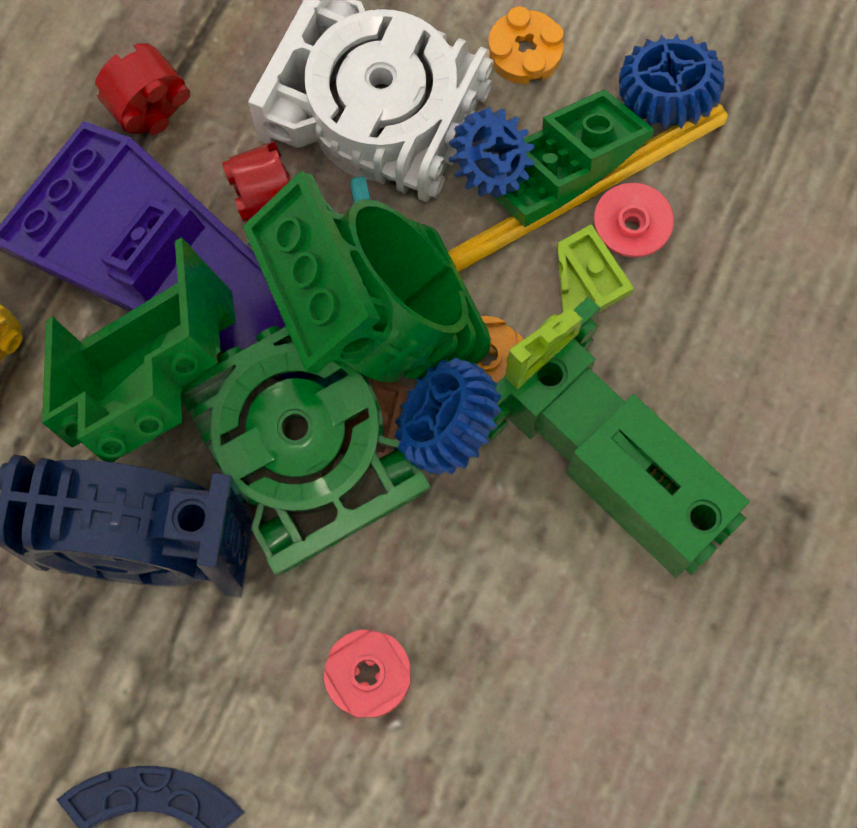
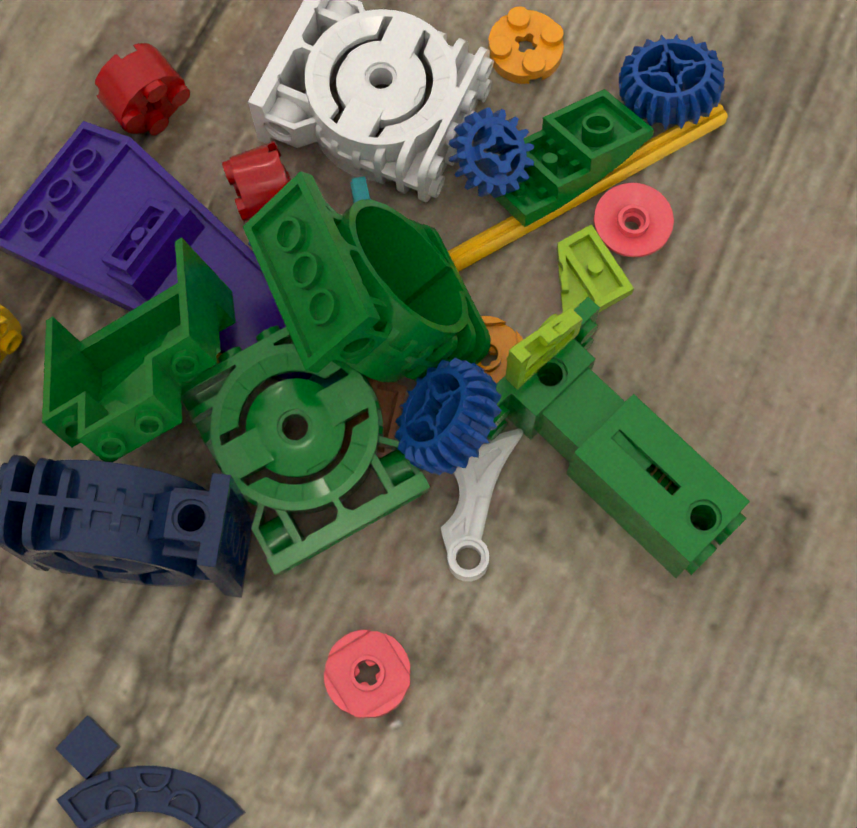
(88, 747): none -> dark blue tile
(475, 493): none -> white piece

